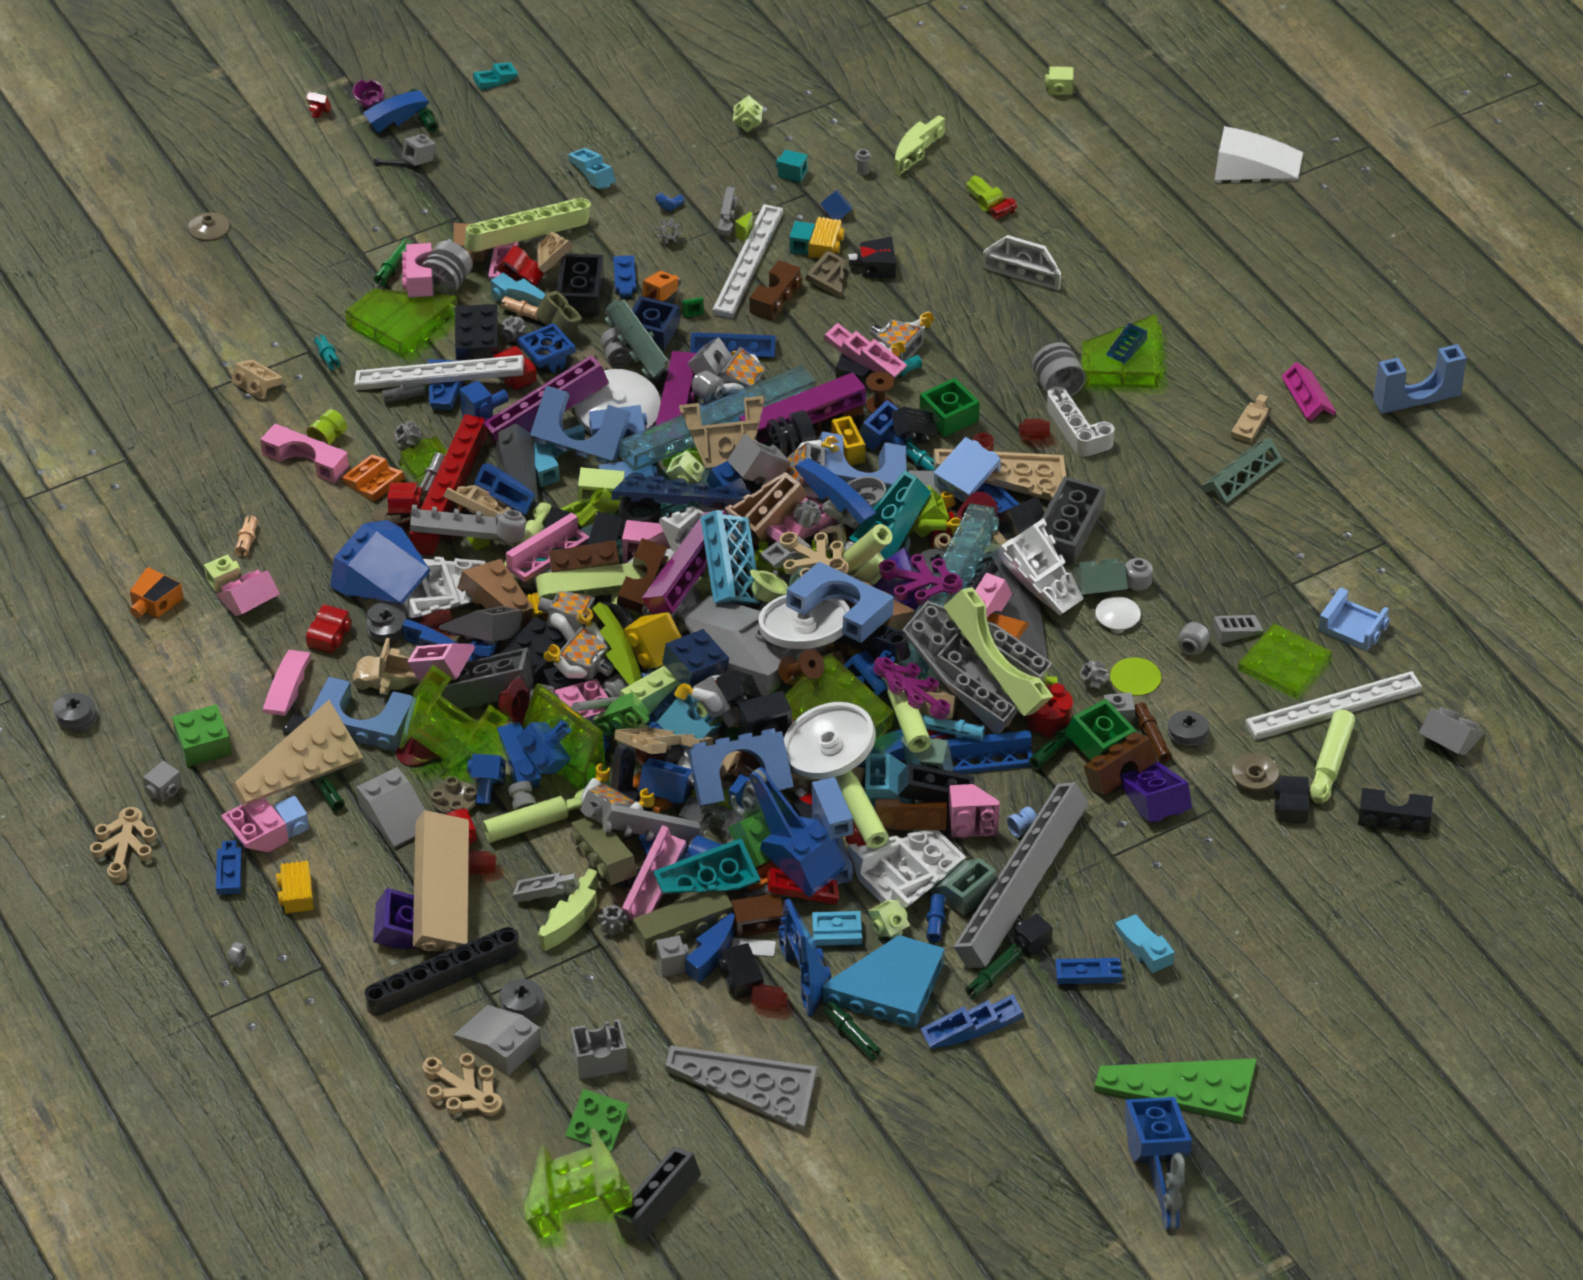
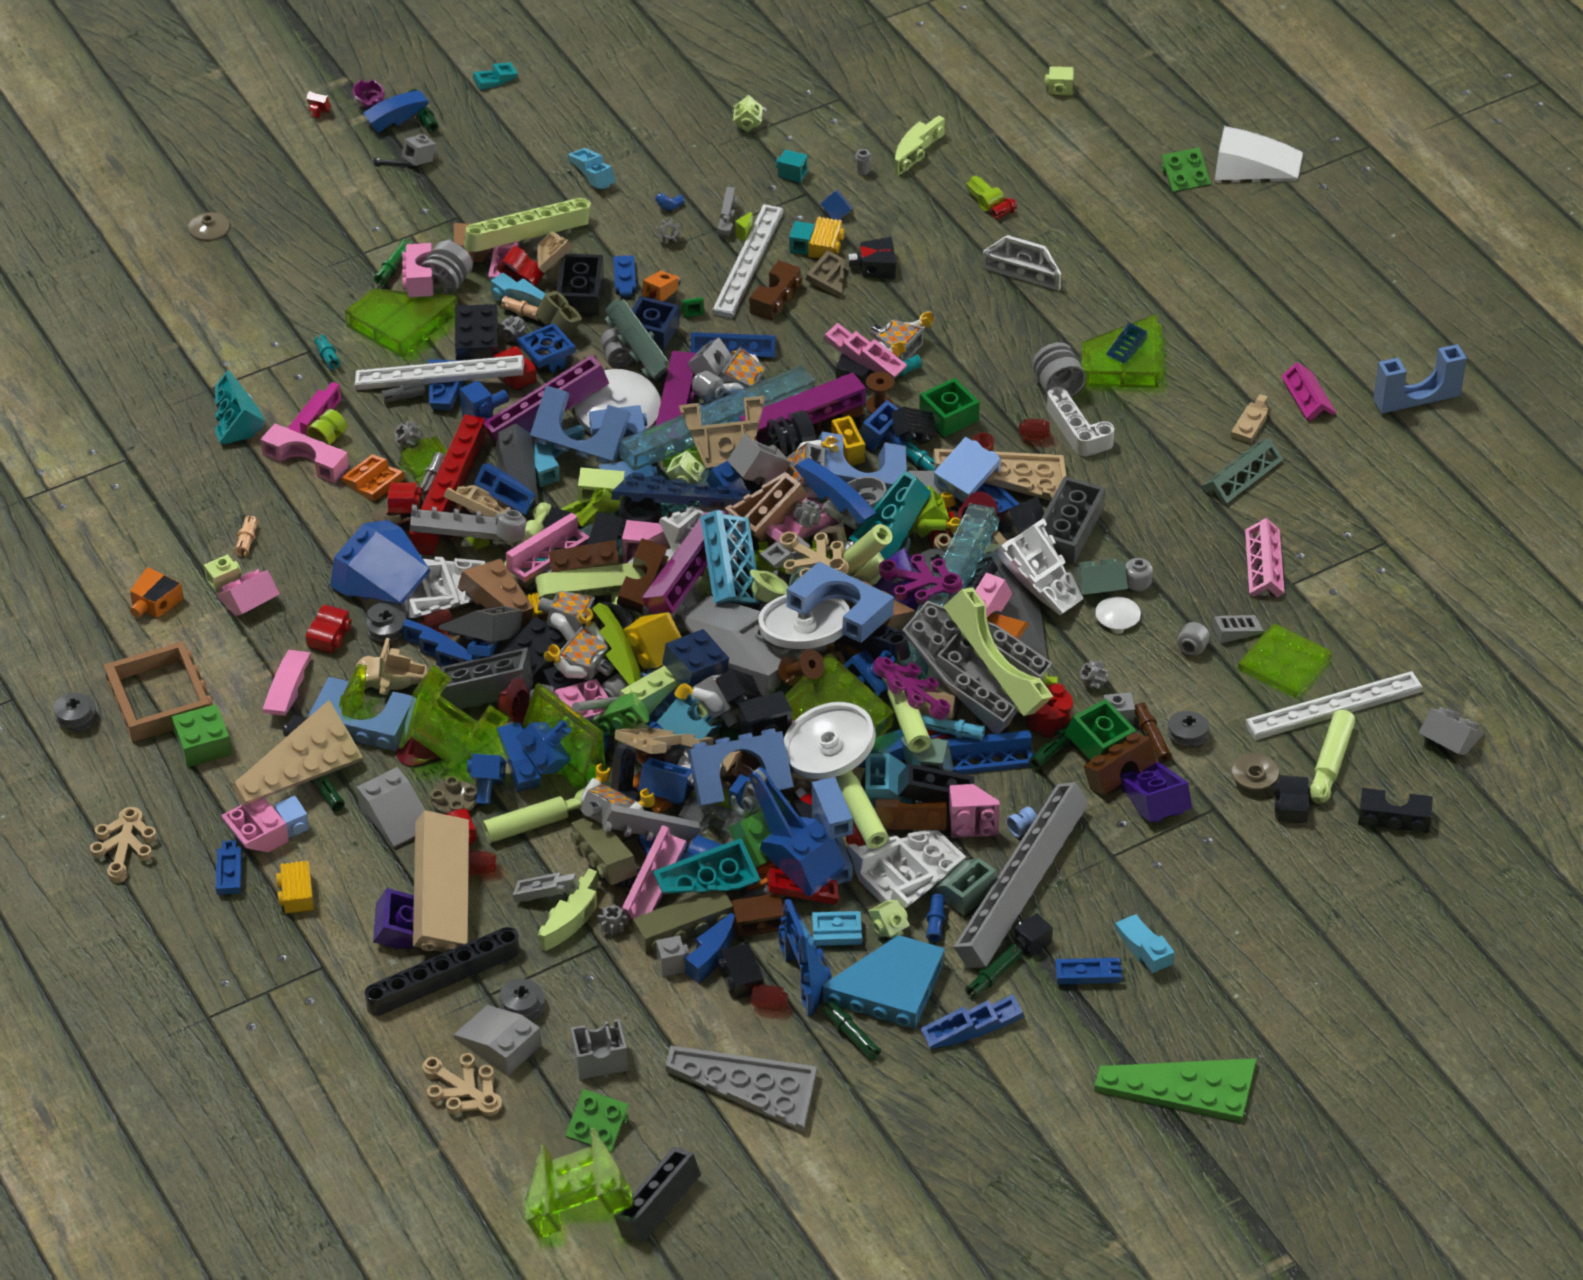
(144, 662): none -> medium nougat window
(162, 782): light grey brick -> none
(237, 412): none -> teal wedge
(237, 954): light grey tile -> none
(255, 378): tan bracket -> none
(316, 407): none -> dark pink panel
(353, 696): none -> clear neon green wing
(446, 657): bright pink slope -> none
(521, 795): light grey wheel -> none
(758, 947): white sticker -> none
(1135, 676): lime sticker -> none
(1159, 1134): blue slope -> none
(1185, 169): none -> bright green hinge
(1269, 554): none -> bright pink fence
(1352, 622): light blue panel -> none

